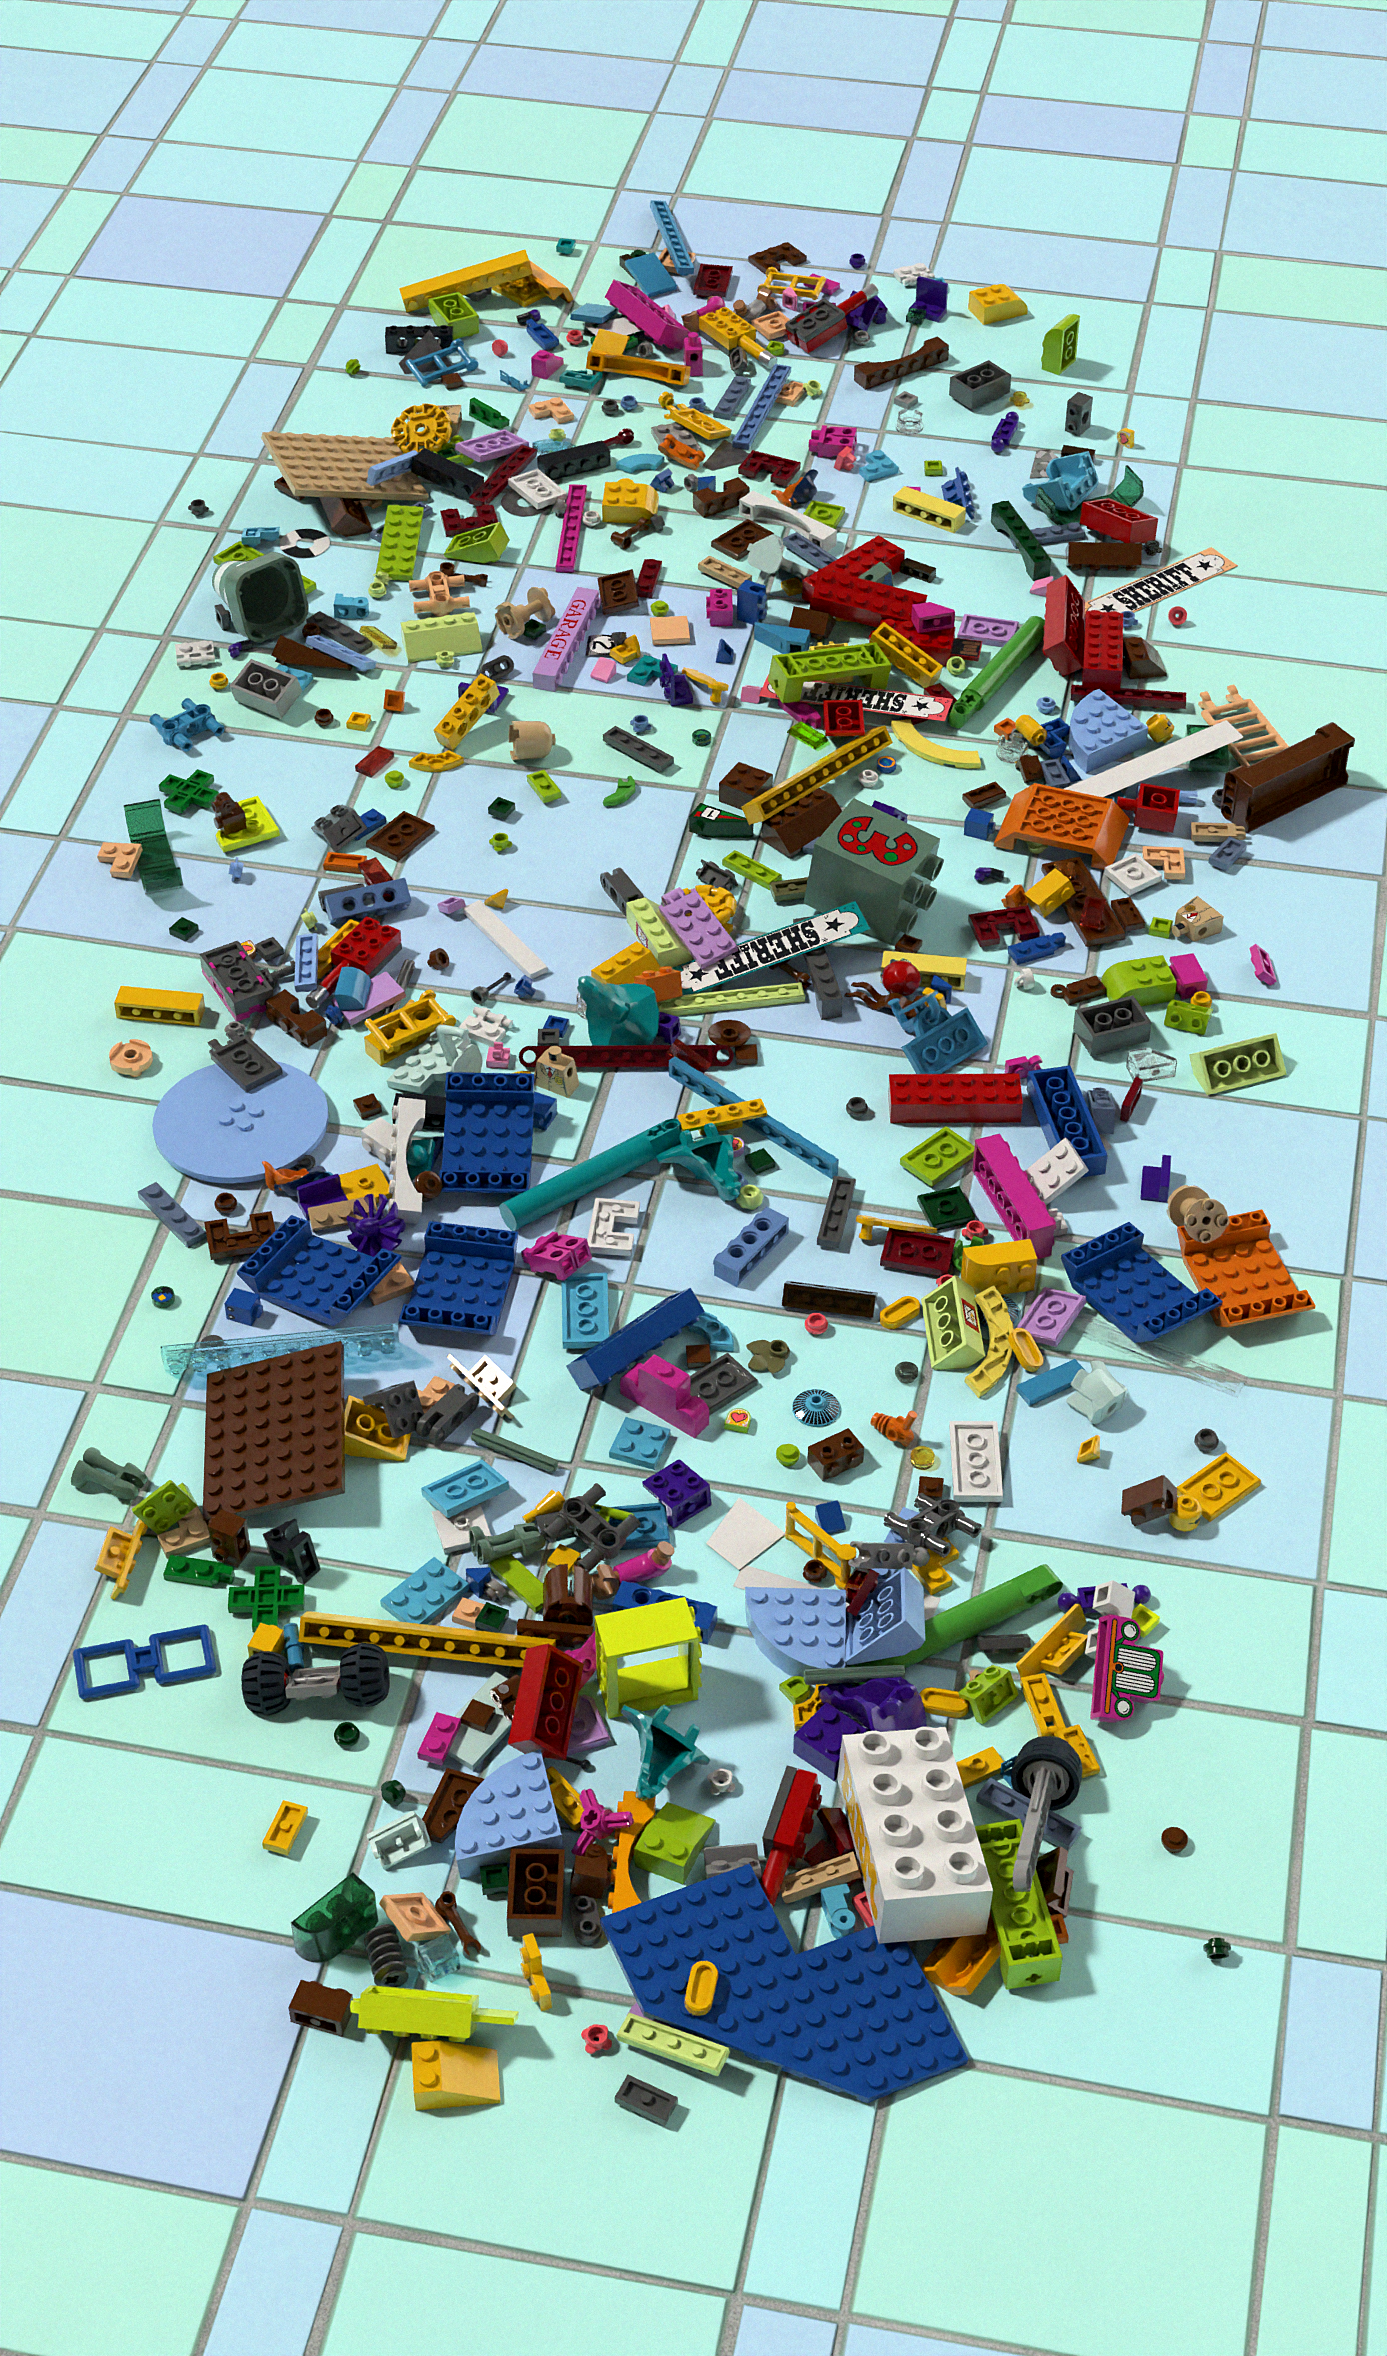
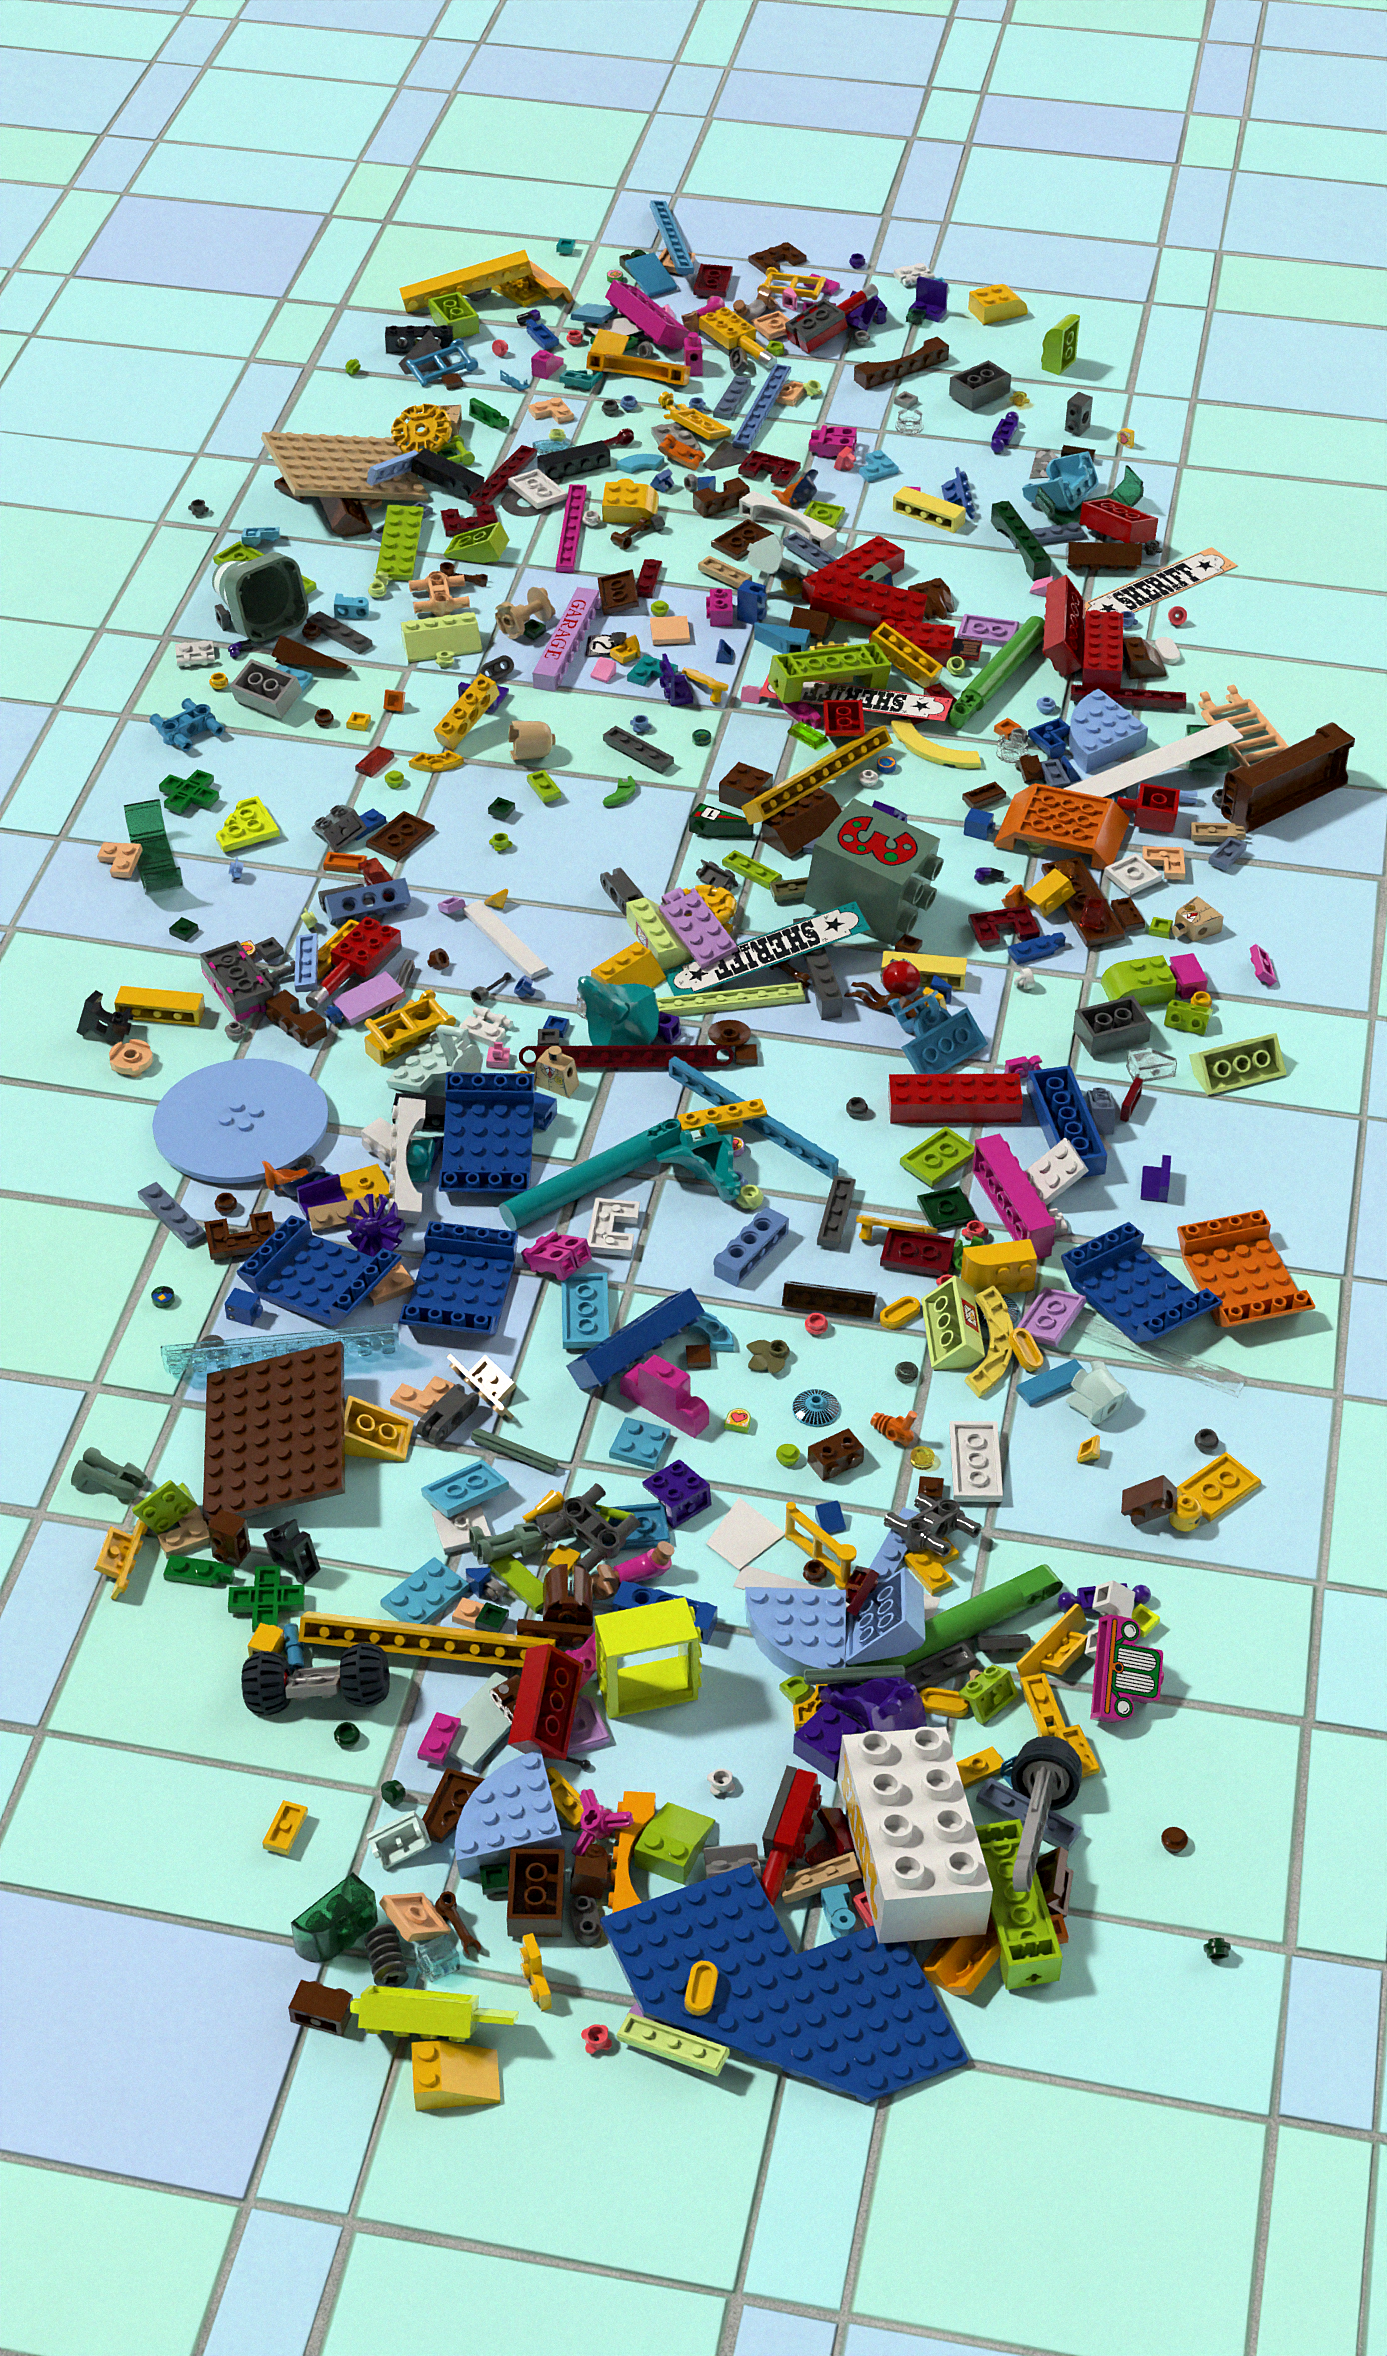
(93, 1012): none -> black tile
(144, 1660): blue bar -> none
(228, 814): reddish brown brick -> none
(244, 1061): dark grey tile -> none
(289, 546): sticker -> none
(338, 651): light blue plate -> none
(352, 989): dark azure brick -> none
(367, 1106): reddish brown plate -> none
(378, 637): clear yellow tile -> none
(400, 1406): dark grey bracket -> none
(428, 1184): reddish brown head -> none
(478, 1715): reddish brown tile -> none
(491, 445): lavender tile -> none
(559, 506): light grey plate -> none
(614, 274): none -> bright green tile
(646, 2100): dark grey plate -> none
(662, 1750): teal animal -> none
(664, 982): orange brick -> none
(688, 1055): clear red tile -> none
(721, 1382): dark grey tile -> none
(759, 1161): dark green tile -> none
(888, 1555): light grey plate -> none
(918, 570): dark brown piece -> none
(932, 617): dark pink slope -> none
(933, 468): lime tile -> none
(938, 600): none -> reddish brown plate
(940, 1666): none -> dark grey plate
(1031, 729): yellow head -> none
(1079, 990): reddish brown hinge -> none
(1160, 728): yellow head -> none
(1167, 650): none -> white tile
(1202, 1216): tan piece -> none

